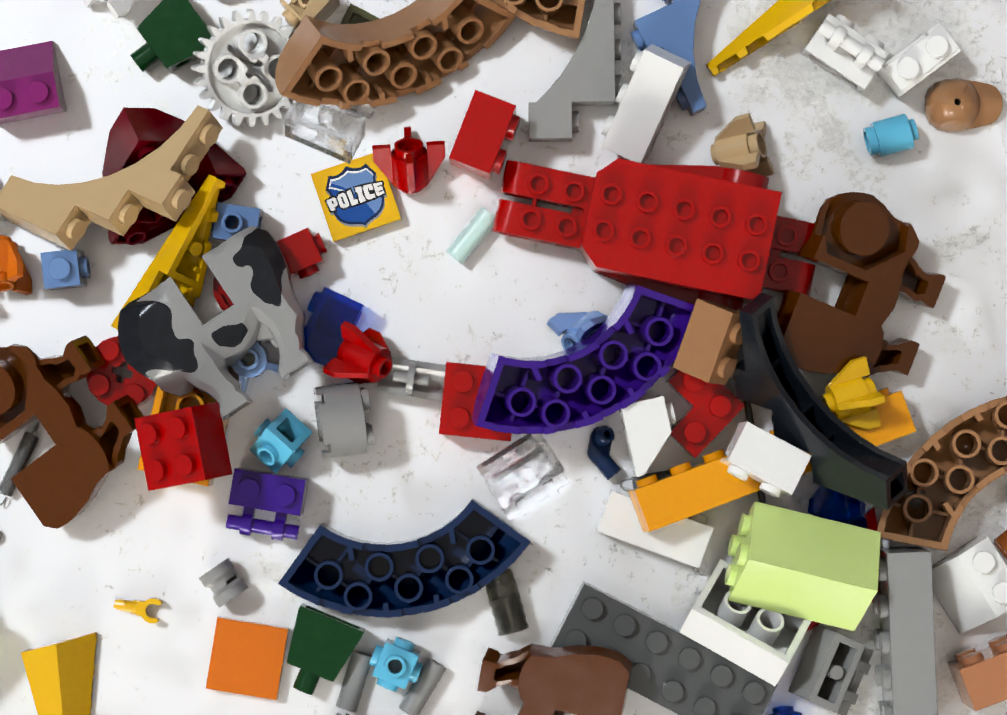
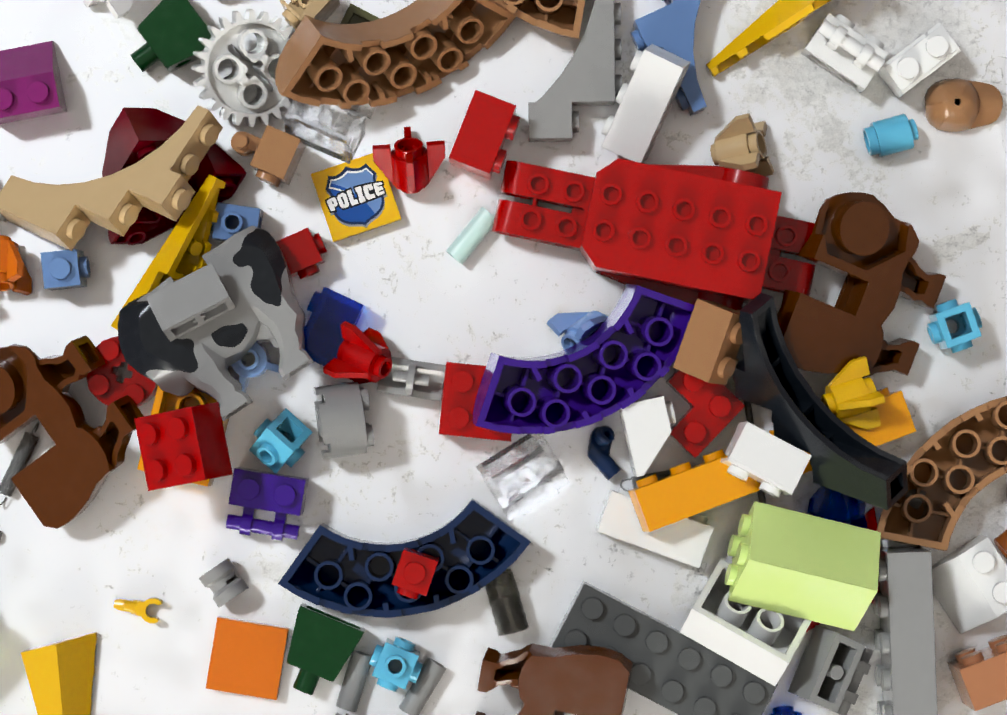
(190, 302): none -> light grey hinge
(274, 154): none -> medium nougat brick
(414, 573): none -> red brick
(967, 323): none -> medium azure brick

